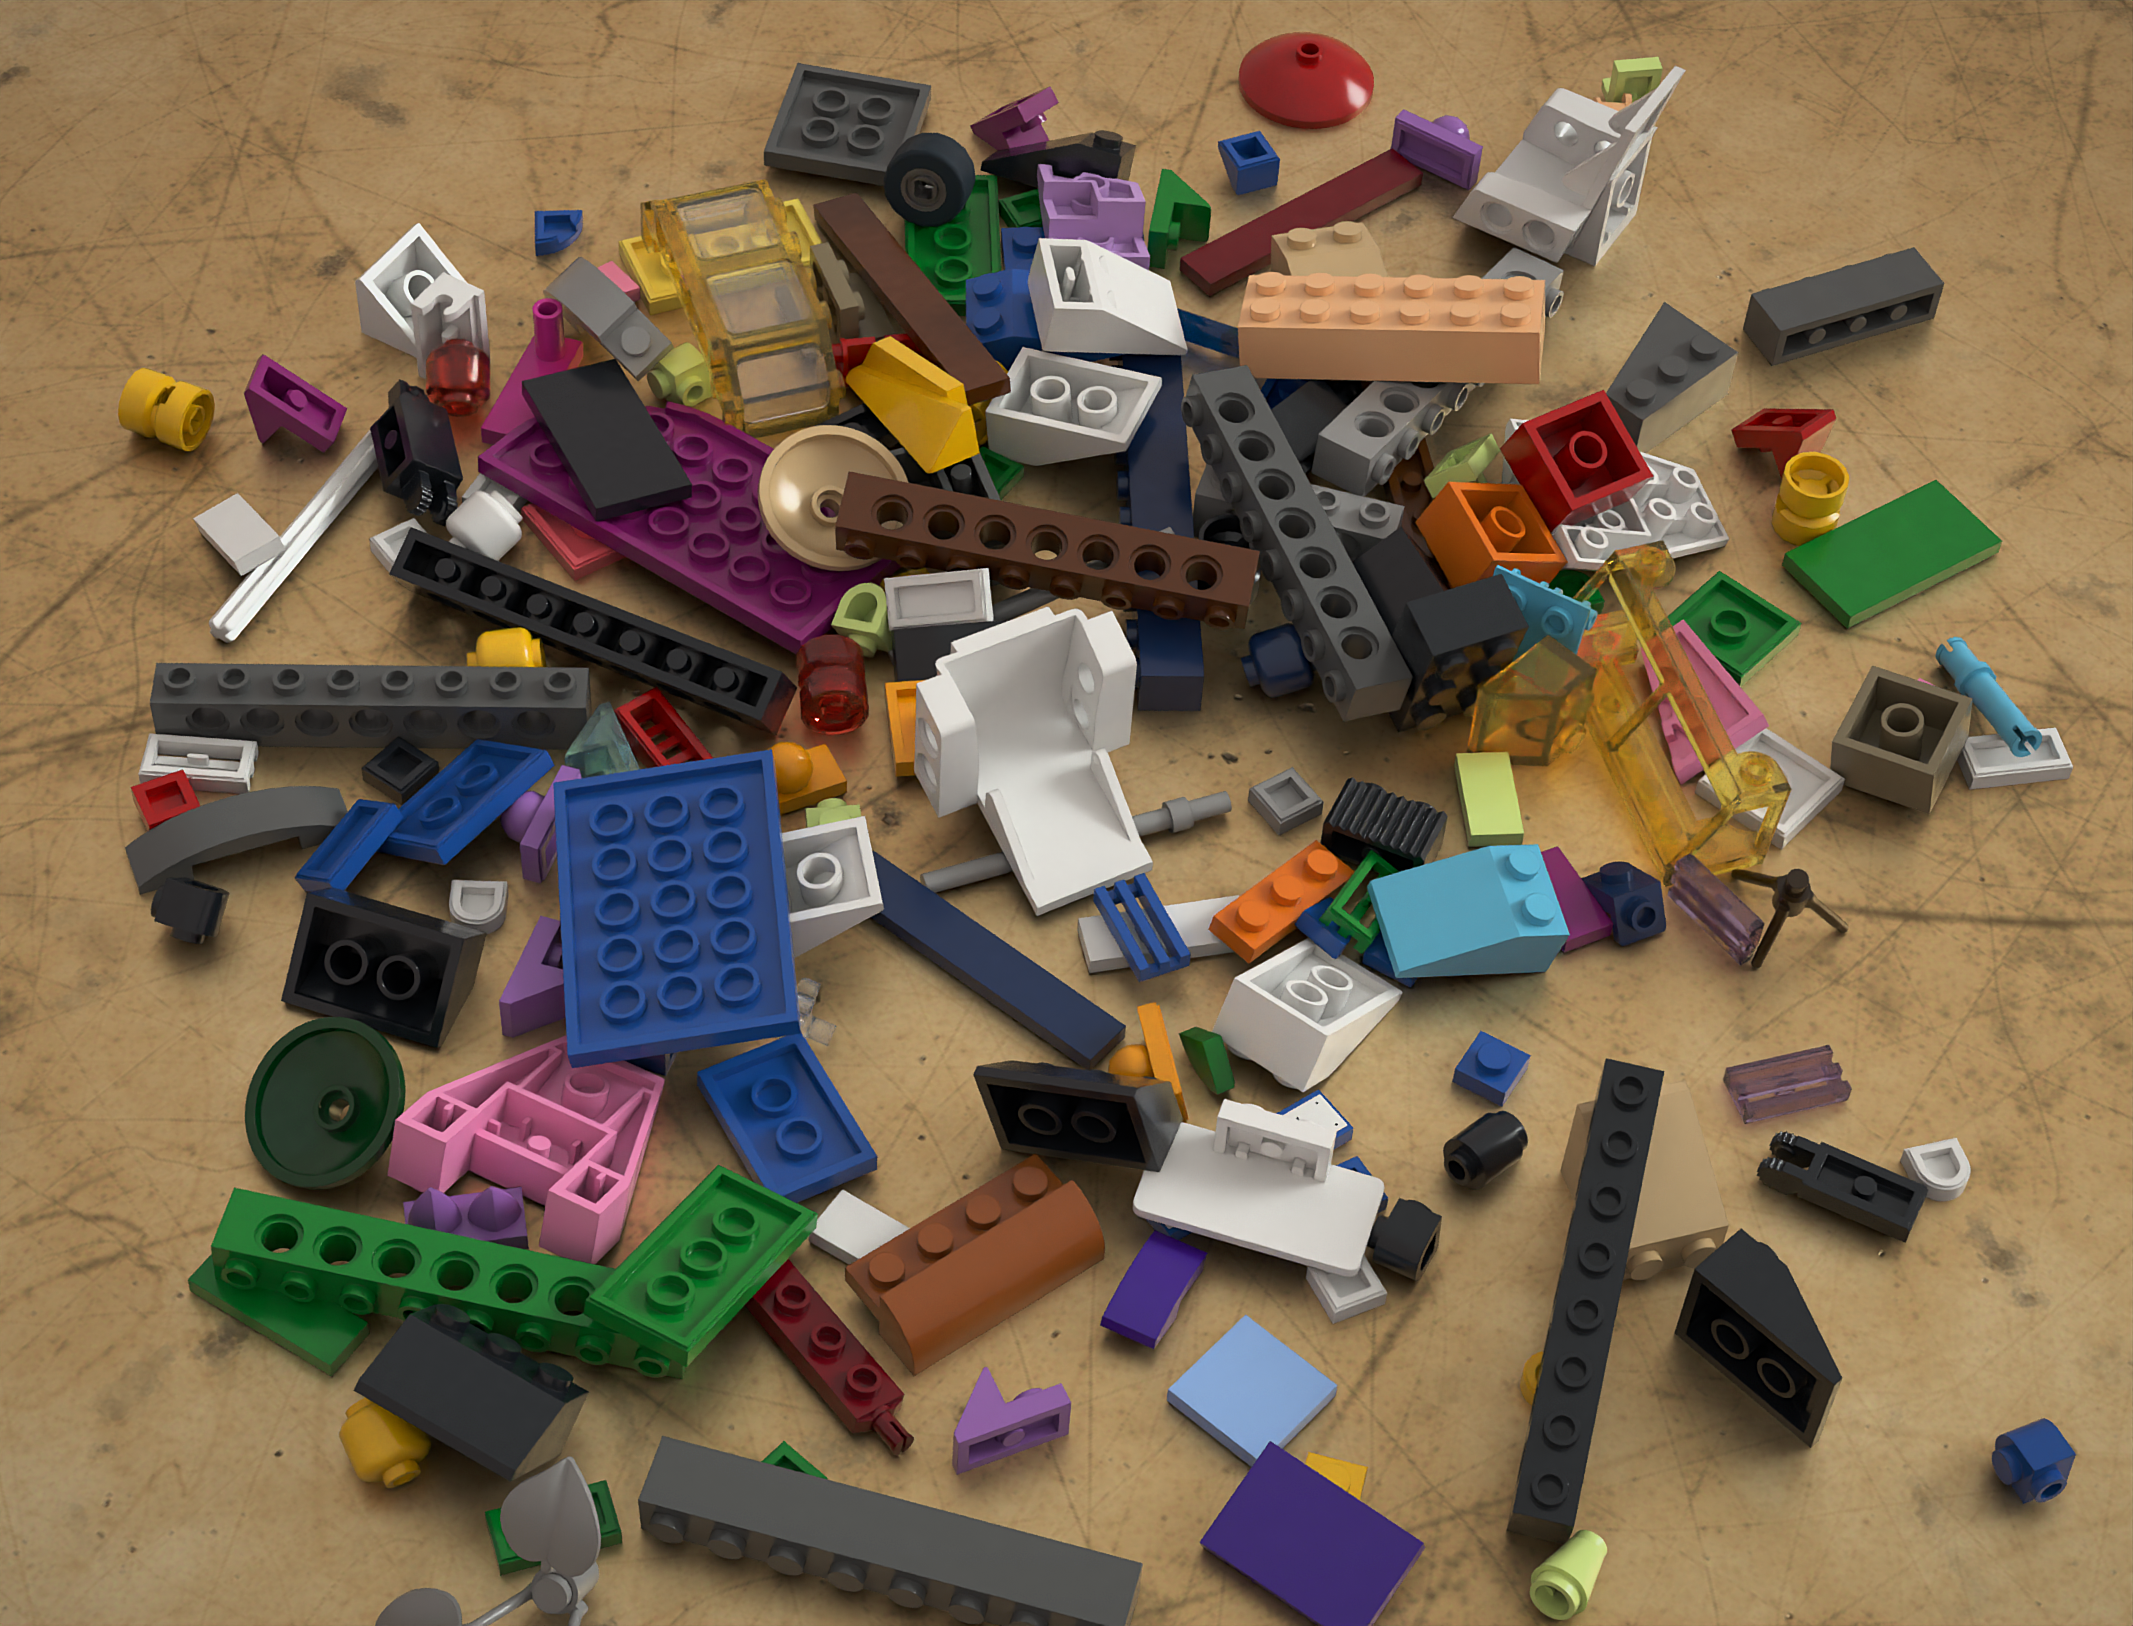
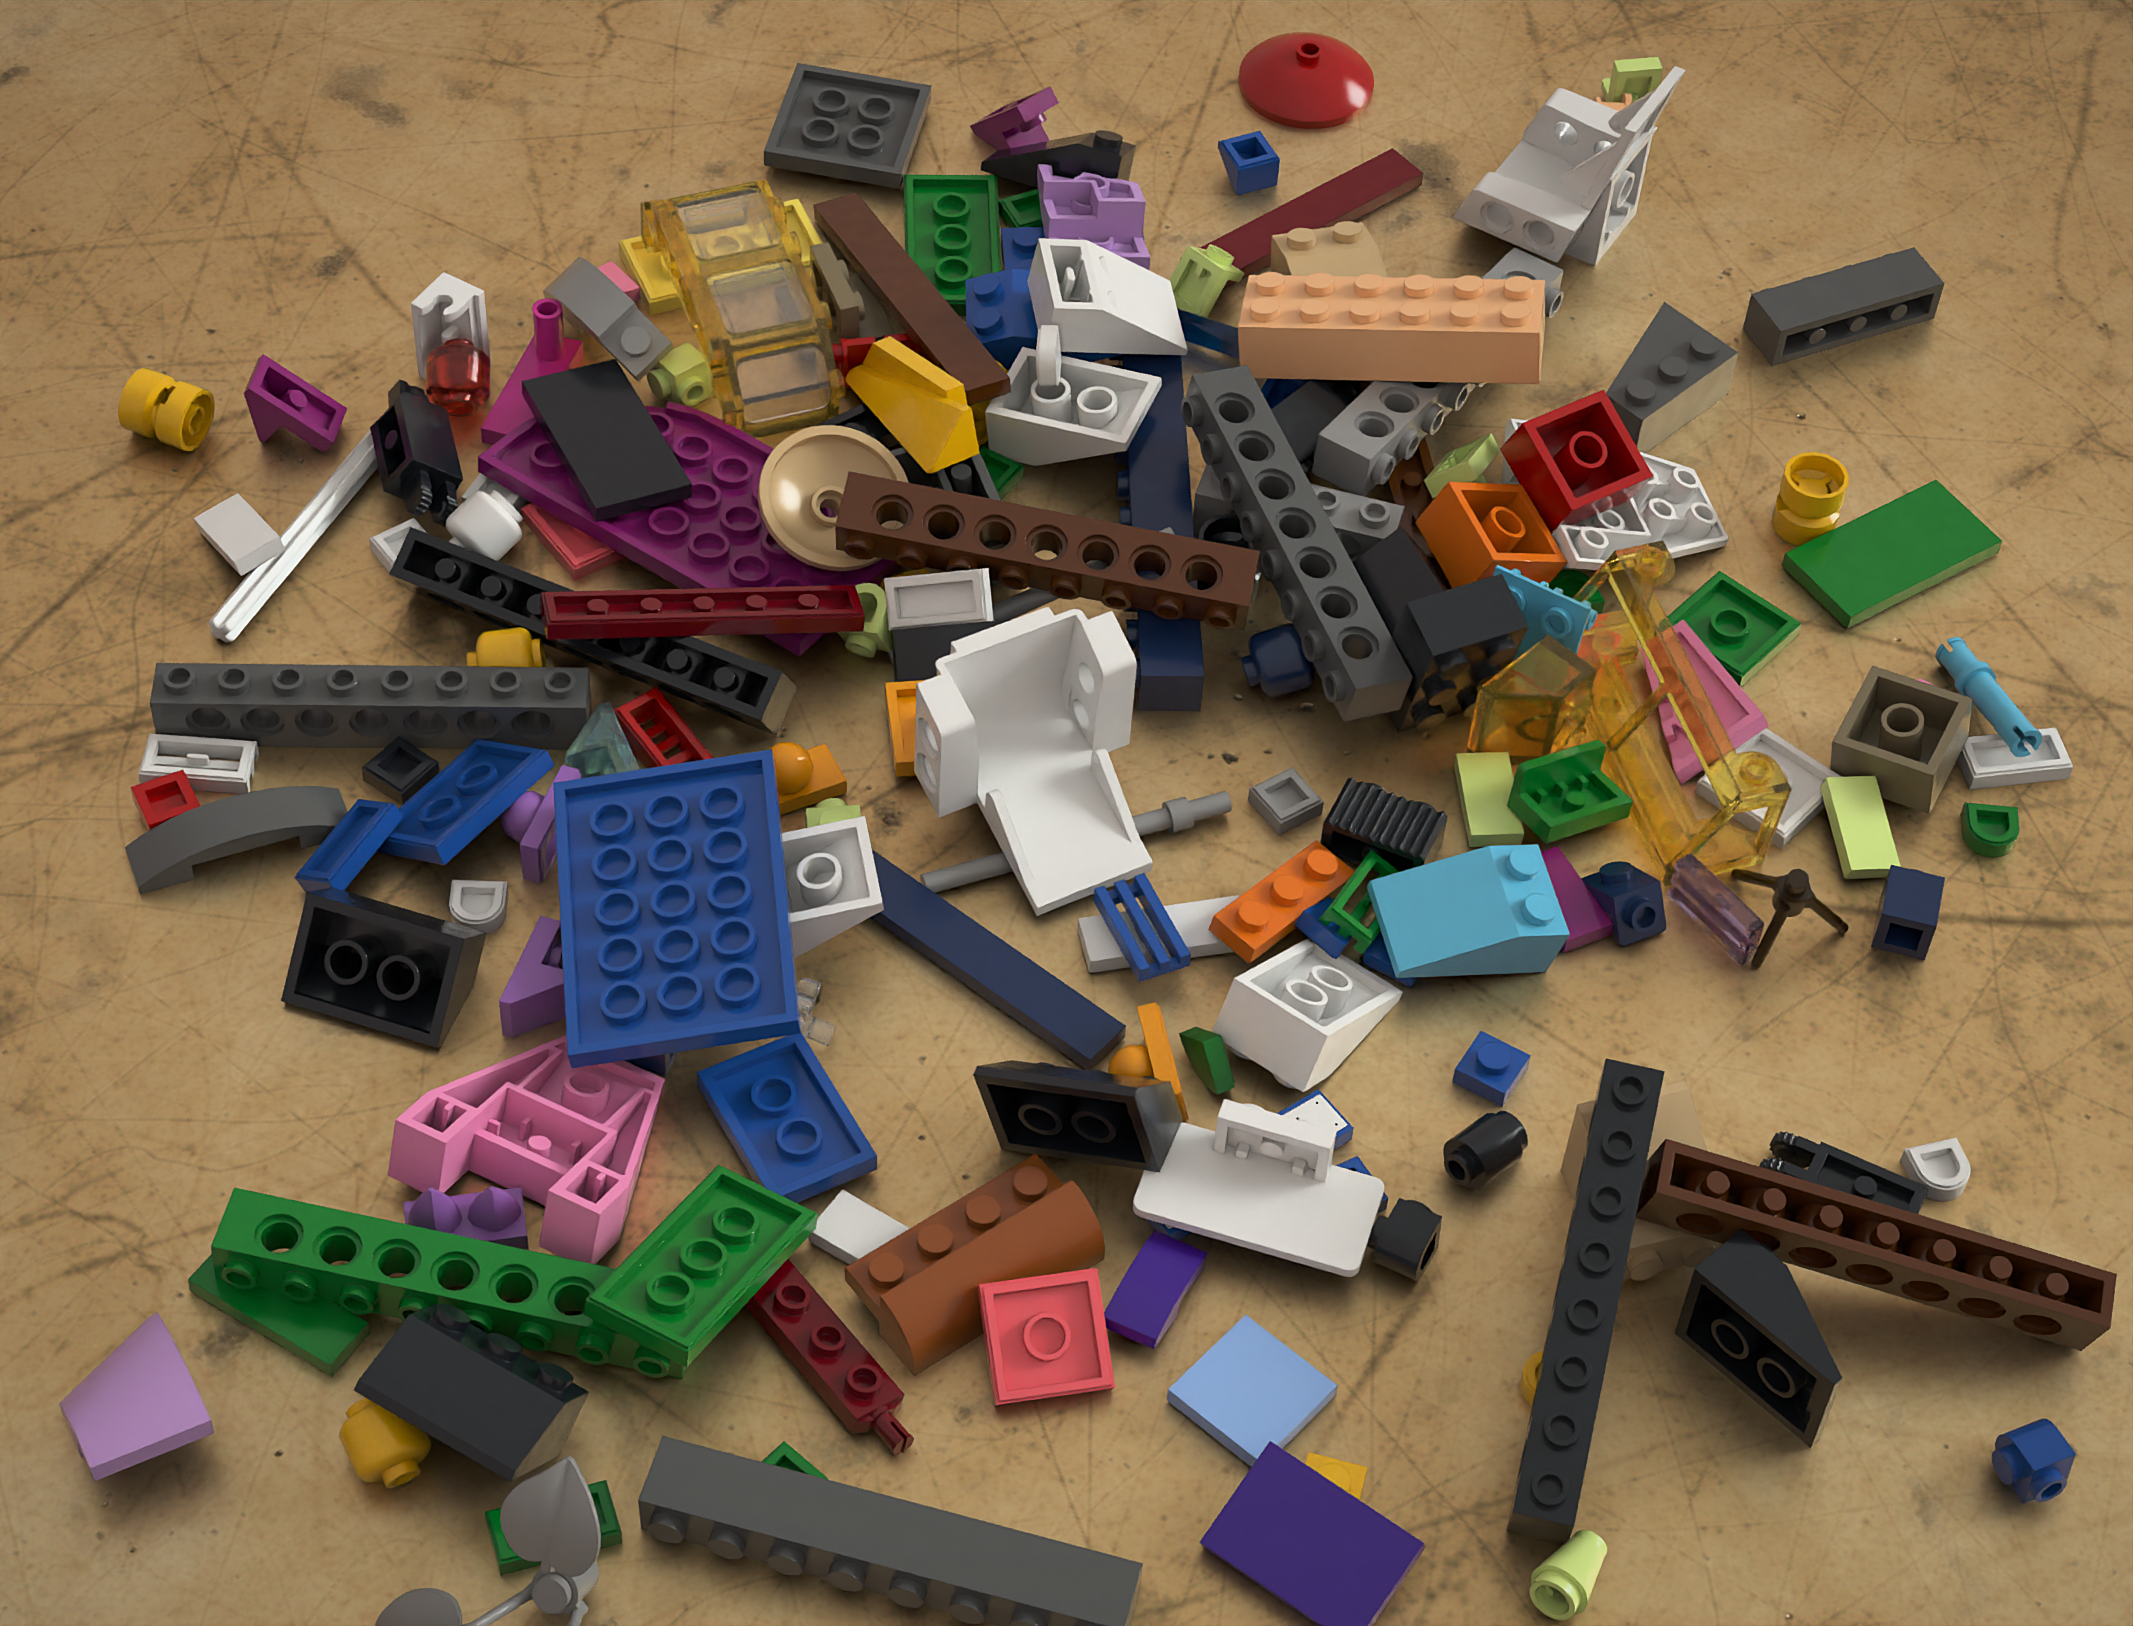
(136, 1404): none -> lavender slope
(189, 908): black plate -> none
(300, 1097): dark green dish -> none
(394, 283): white slope -> none
(556, 230): blue tile -> none
(701, 612): none -> dark red tile
(832, 685): clear red wheel -> none
(924, 163): black wheel -> none
(1000, 1429): medium lavender slope -> none
(1045, 1336): none -> coral tile
(1048, 356): none -> white tile
(1176, 216): green slope -> none
(1202, 277): none -> yellowish green bracket
(1347, 1296): white tile -> none
(1438, 147): medium lavender tile -> none
(1567, 793): none -> green bracket
(1783, 1076): tile -> none
(1785, 432): red slope -> none
(1859, 826): none -> yellowish green tile
(1878, 1245): none -> reddish brown brick
(1908, 912): none -> dark blue brick
(1989, 828): none -> green tile

